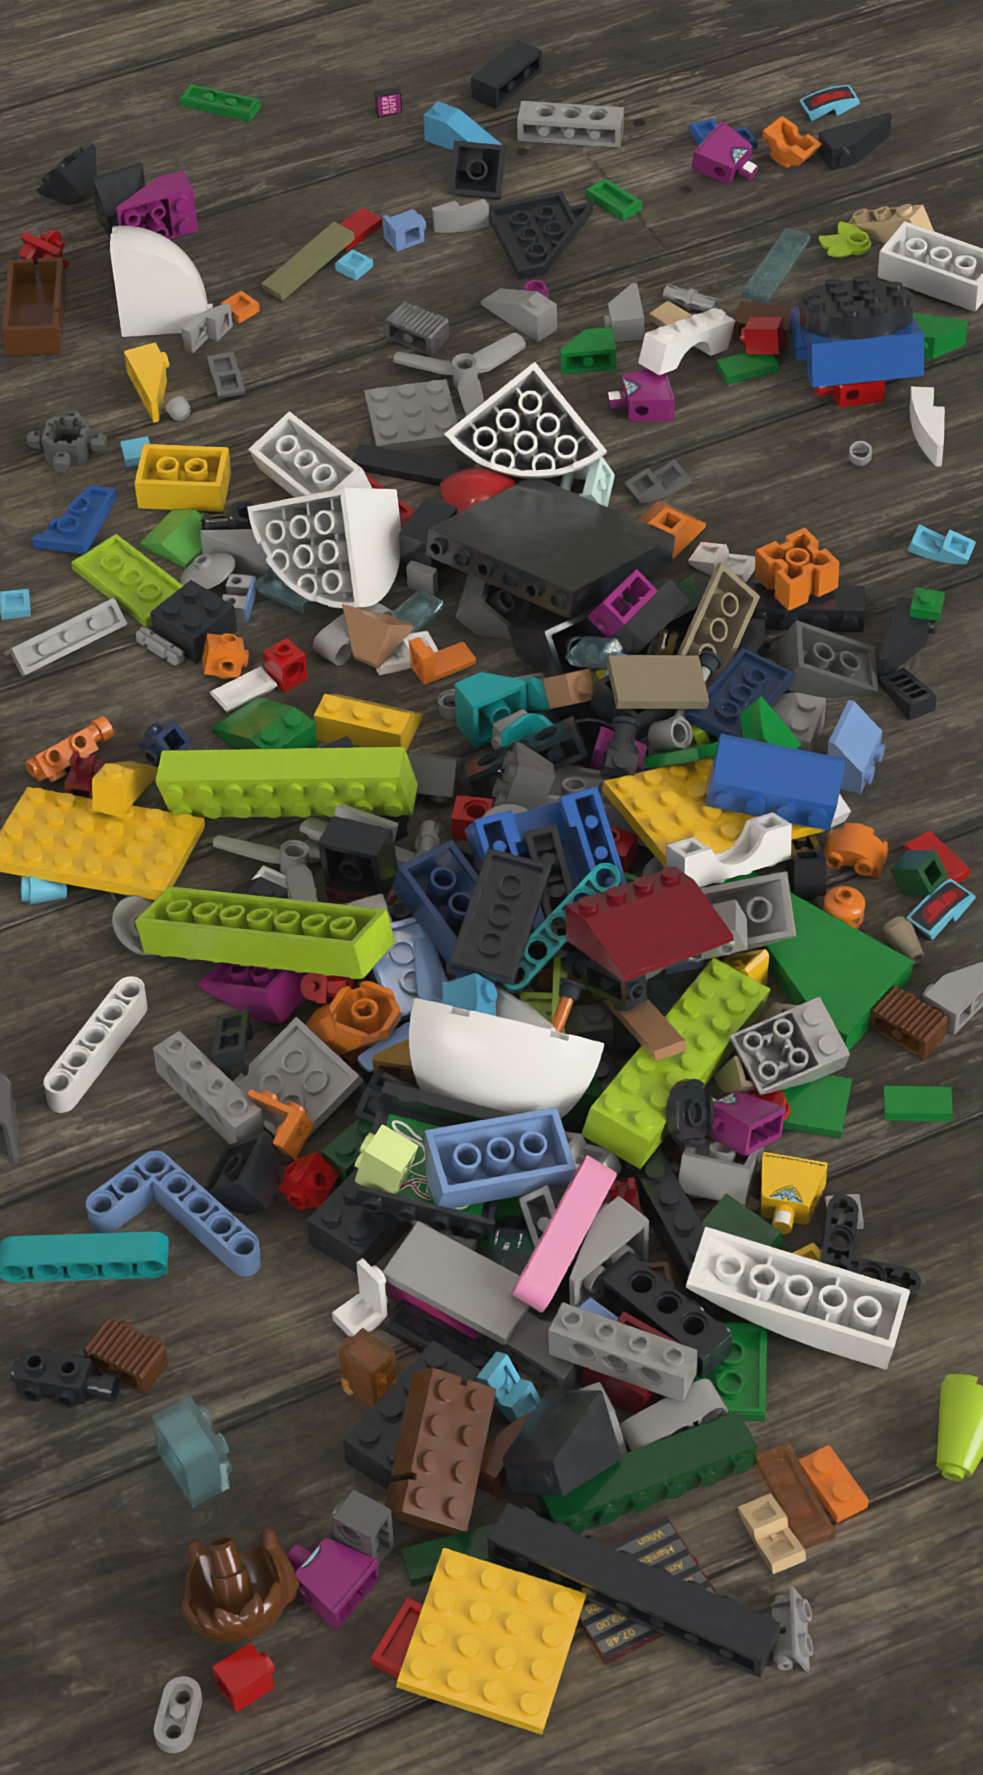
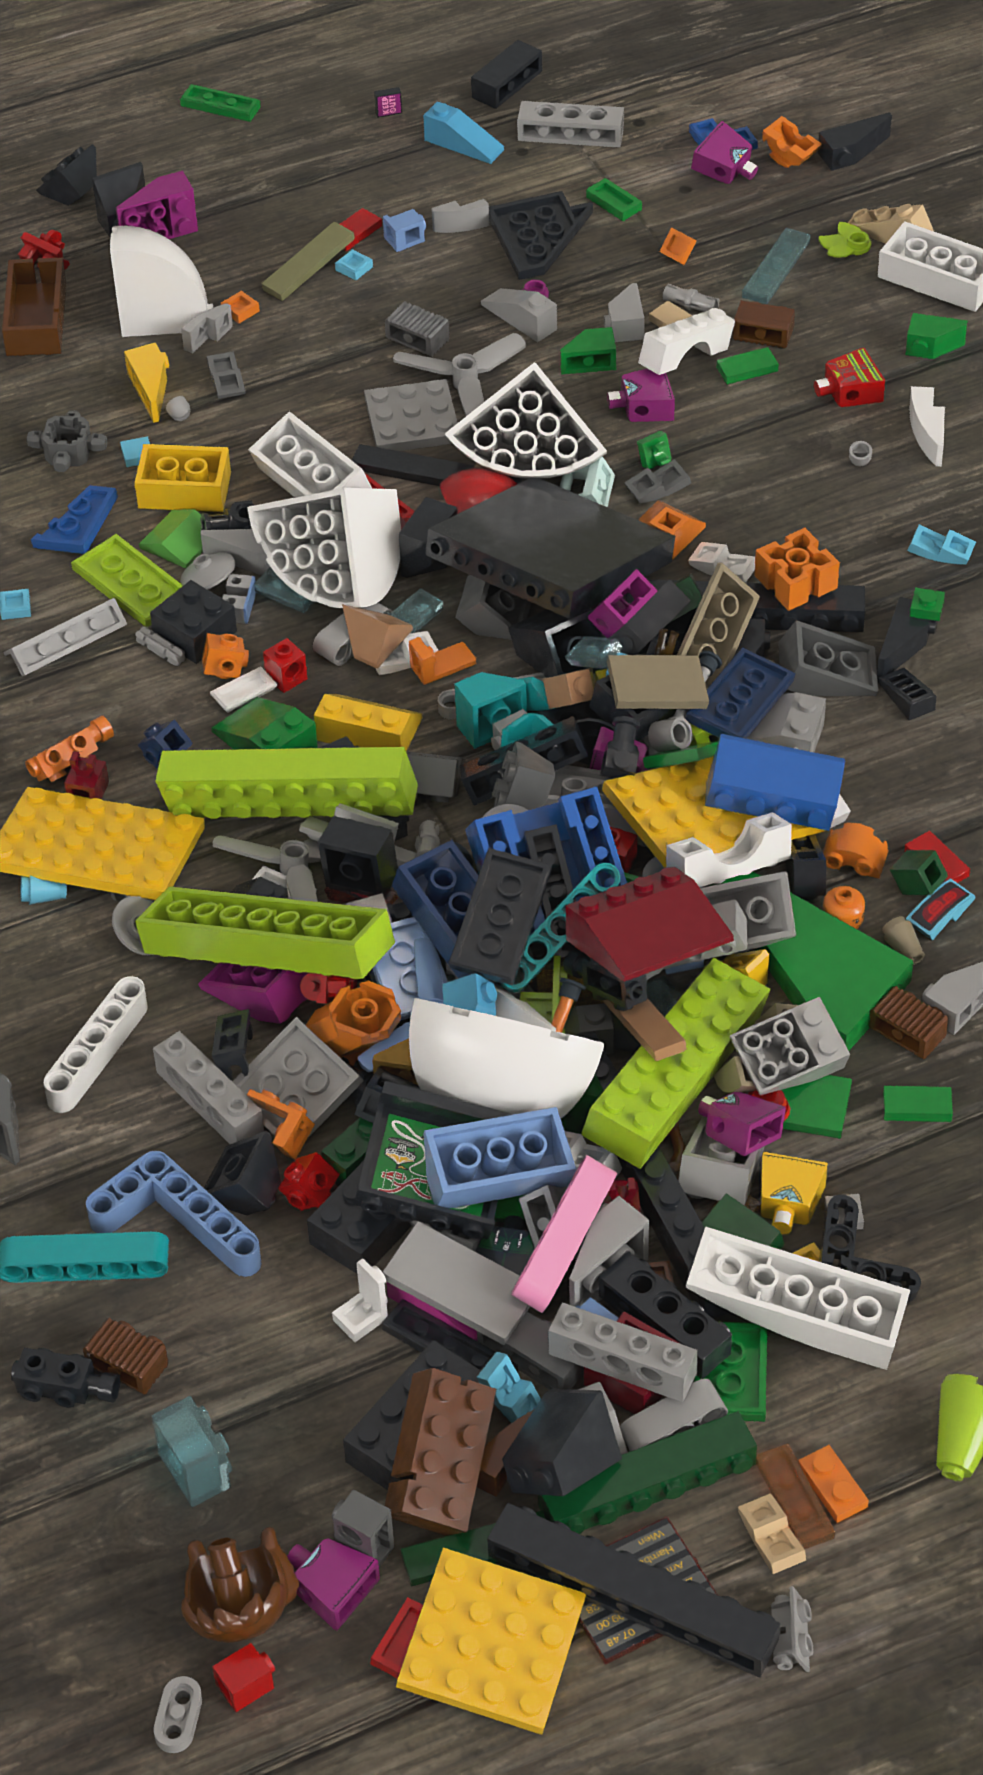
(120, 785): yellow slope -> none
(366, 1367): clear orange brick -> none
(385, 1160): yellowish green brick -> none
(422, 577): light grey tile -> none
(466, 811): red brick -> none
(477, 169): black slope -> none
(654, 450): none -> green tile
(678, 246): none -> orange plate
(689, 1113): black tile -> none
(763, 335): red brick -> none
(764, 725): green slope -> none
(834, 98): slope -> none
(857, 332): piece -> none
(859, 743): medium blue slope -> none

